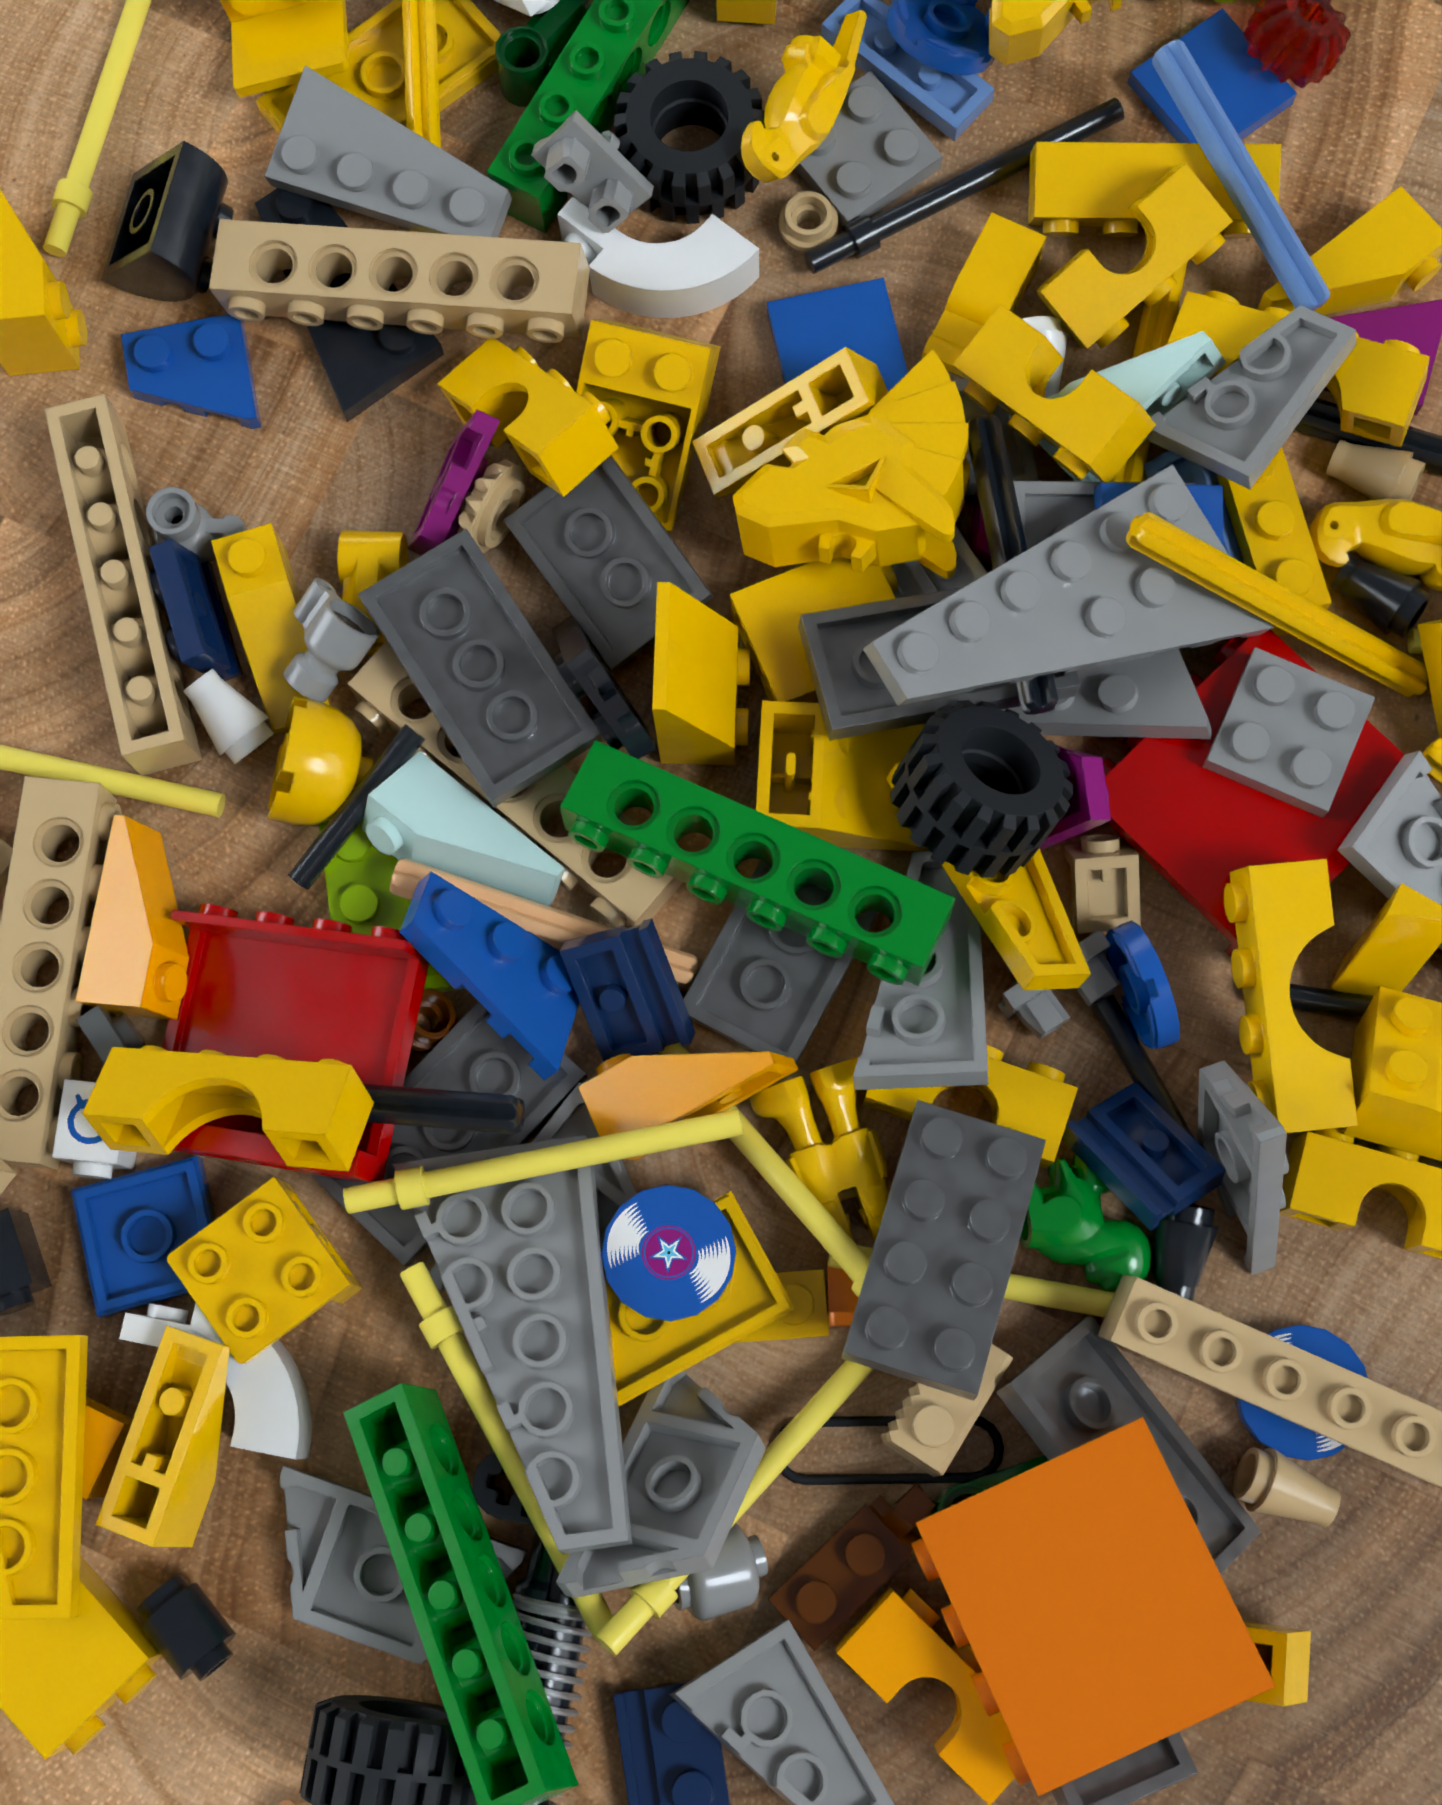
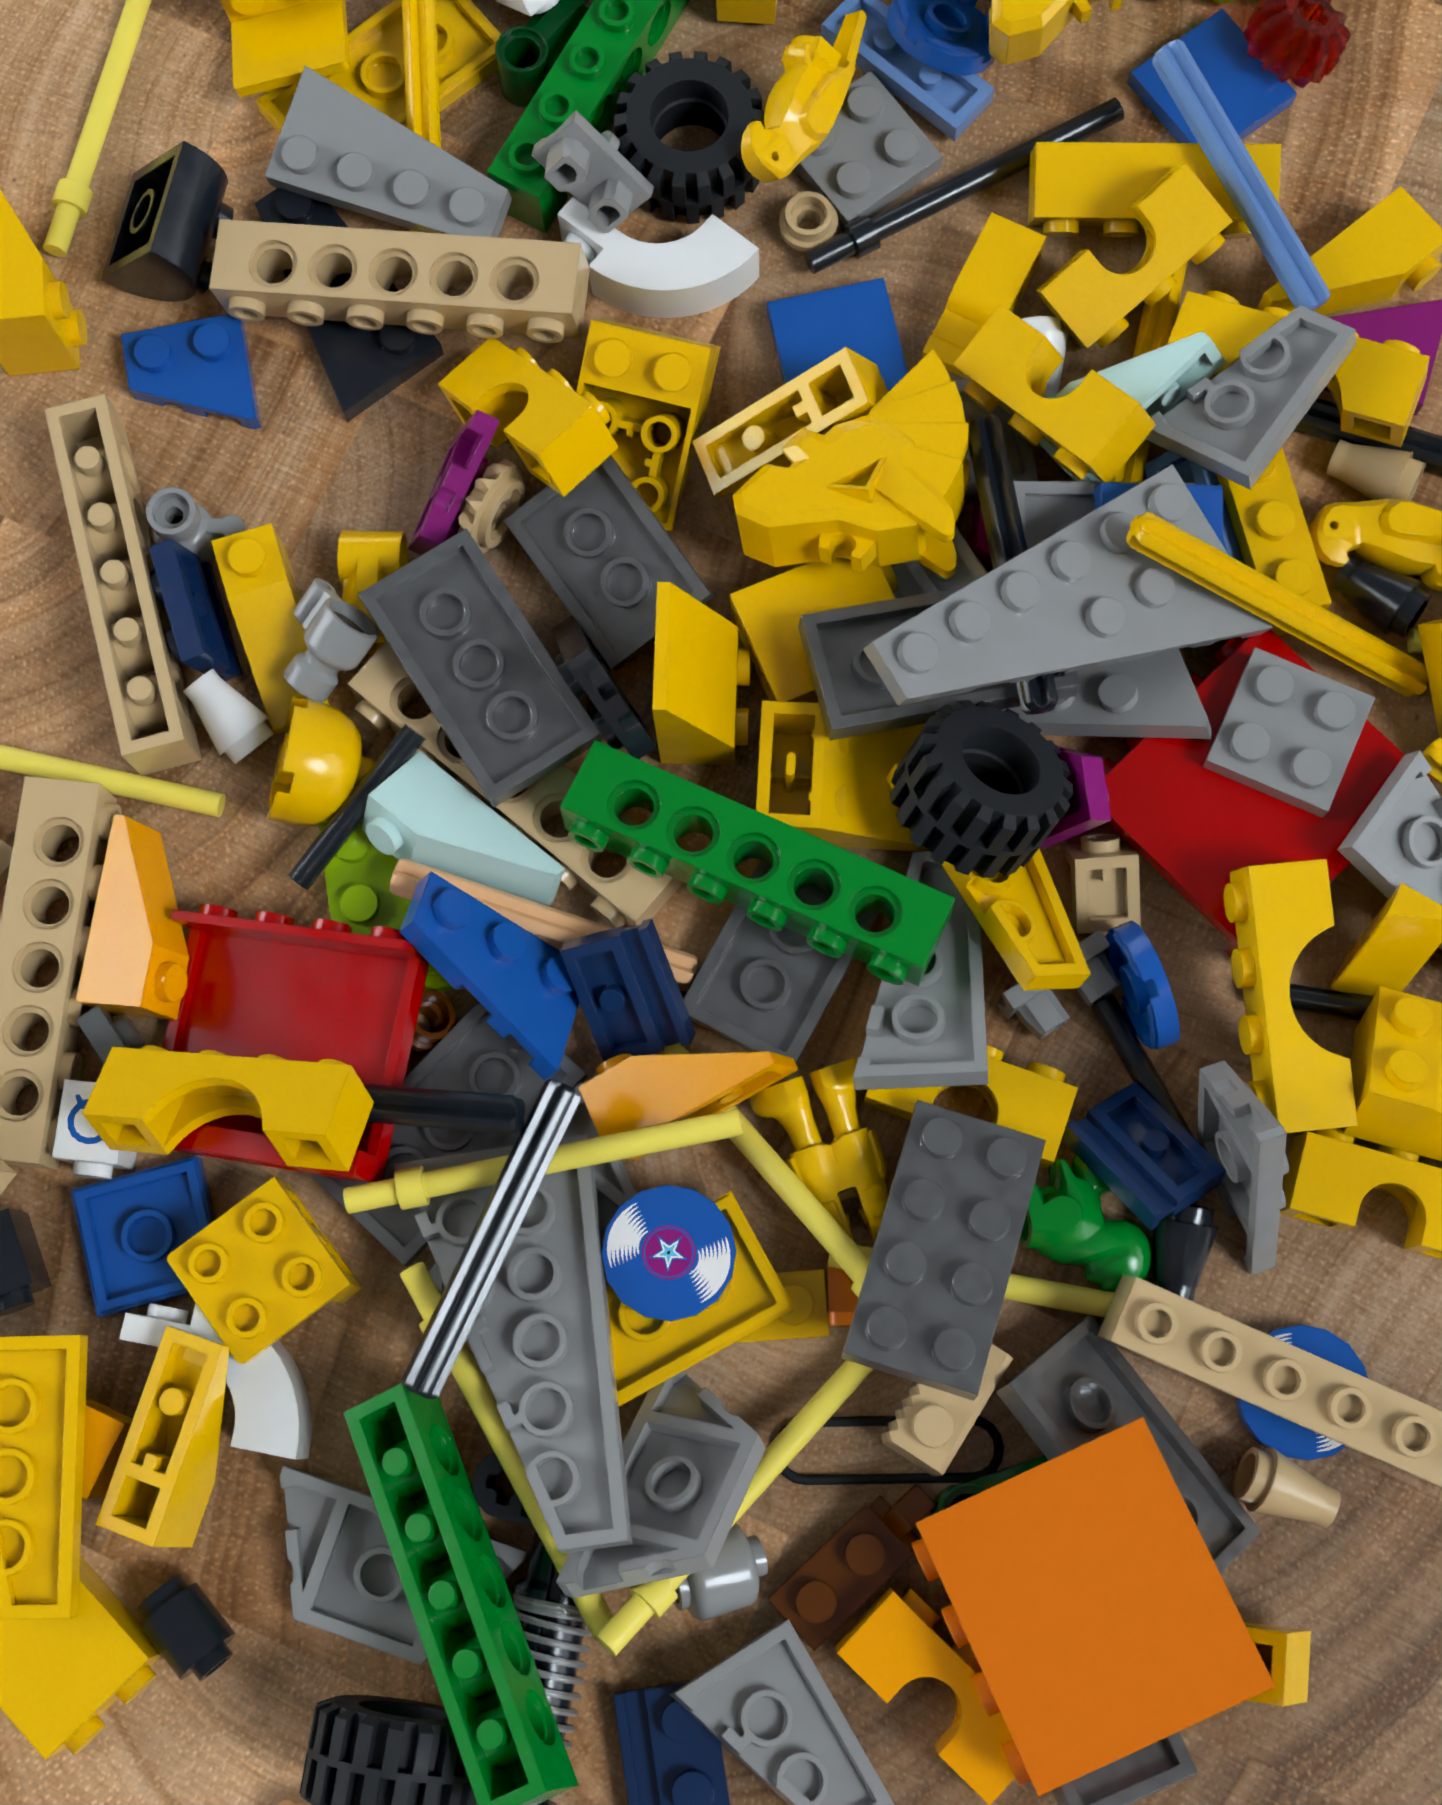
(491, 1239): none -> axle

